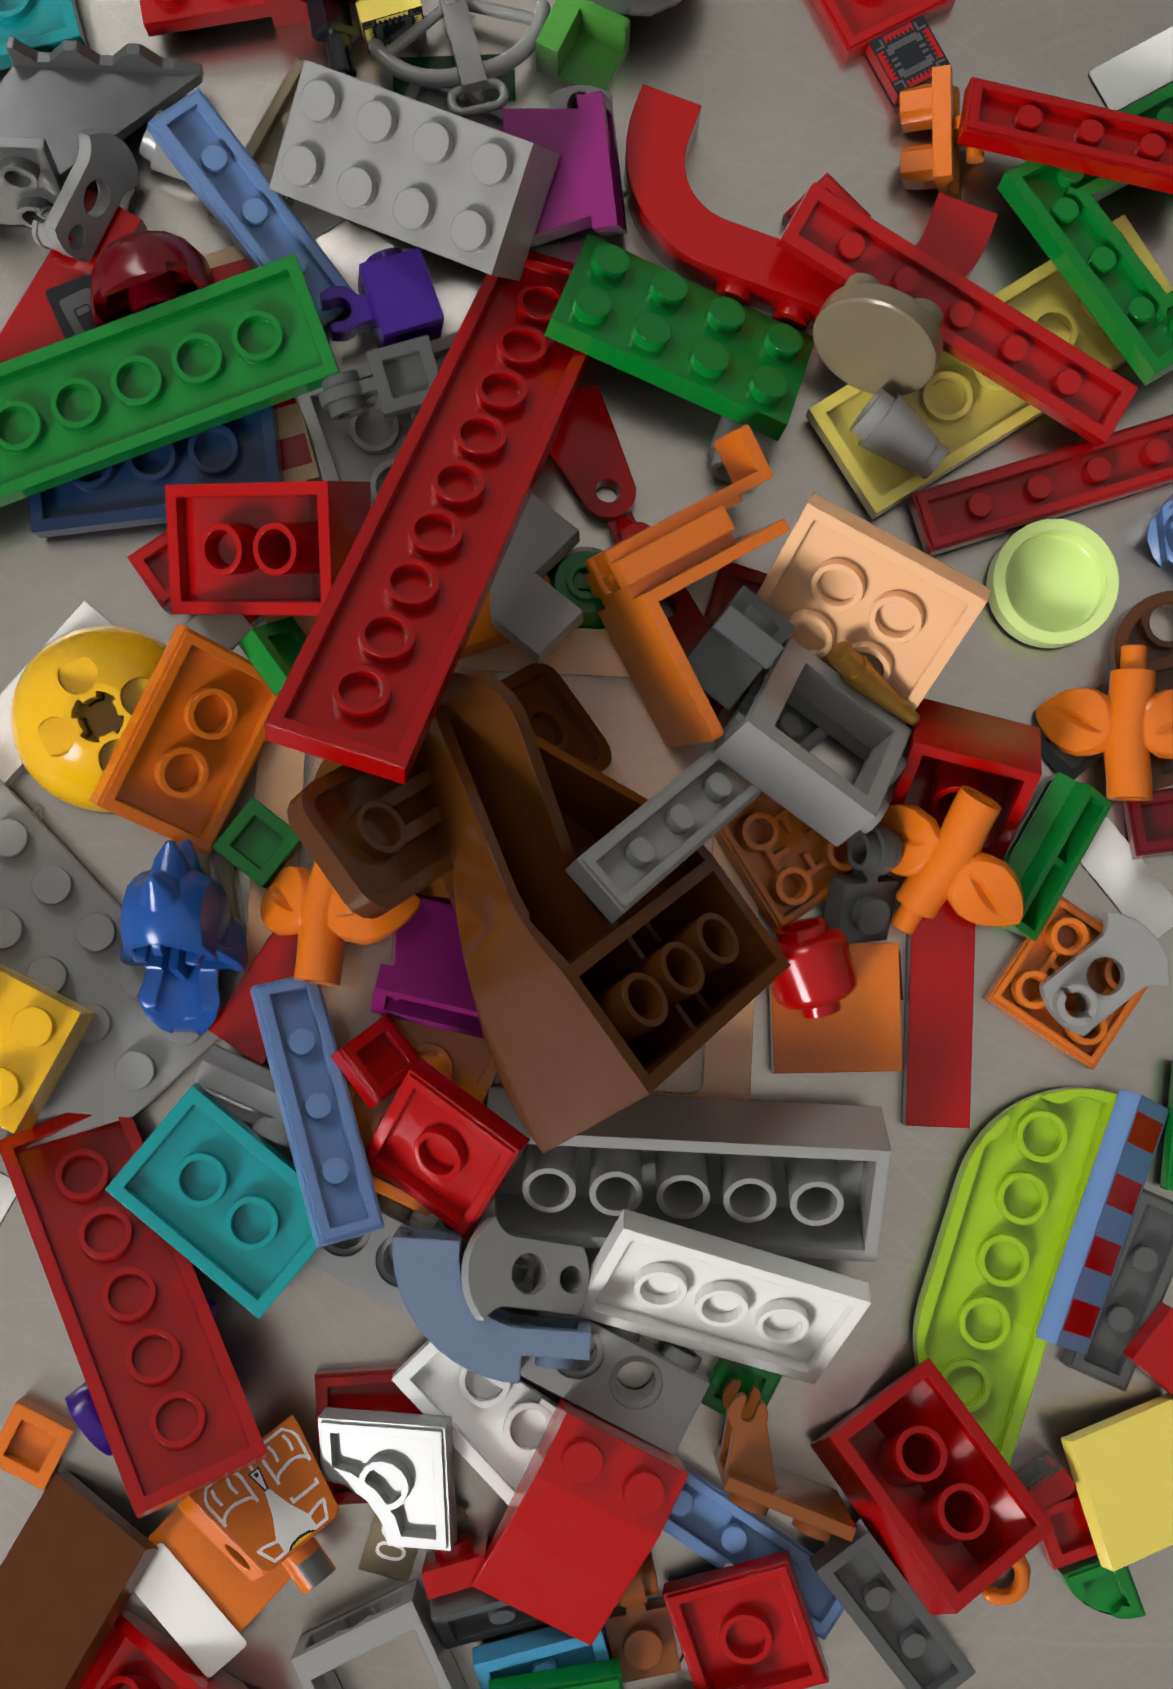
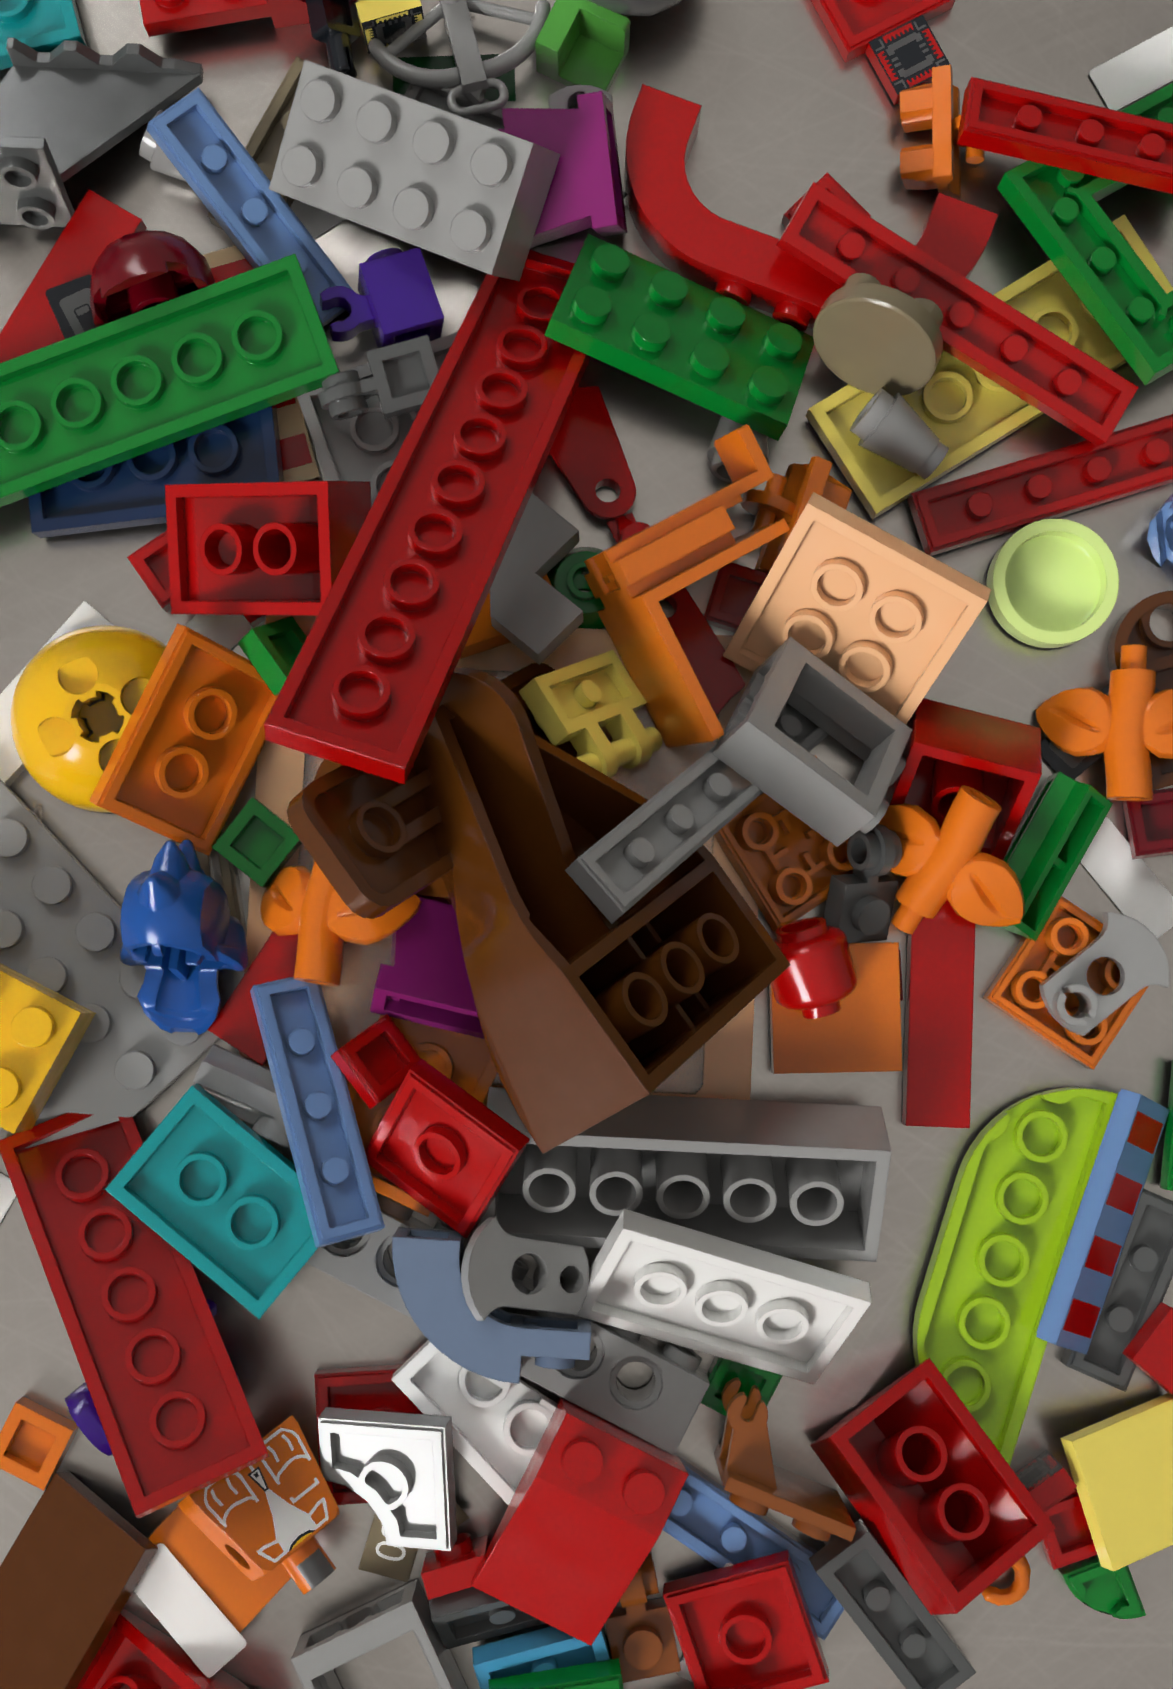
(114, 169): light grey piece -> none
(584, 698): none -> light yellow plate
(738, 646): dark grey brick -> none
(787, 498): none -> orange hips
(863, 677): pearl gold helmet -> none

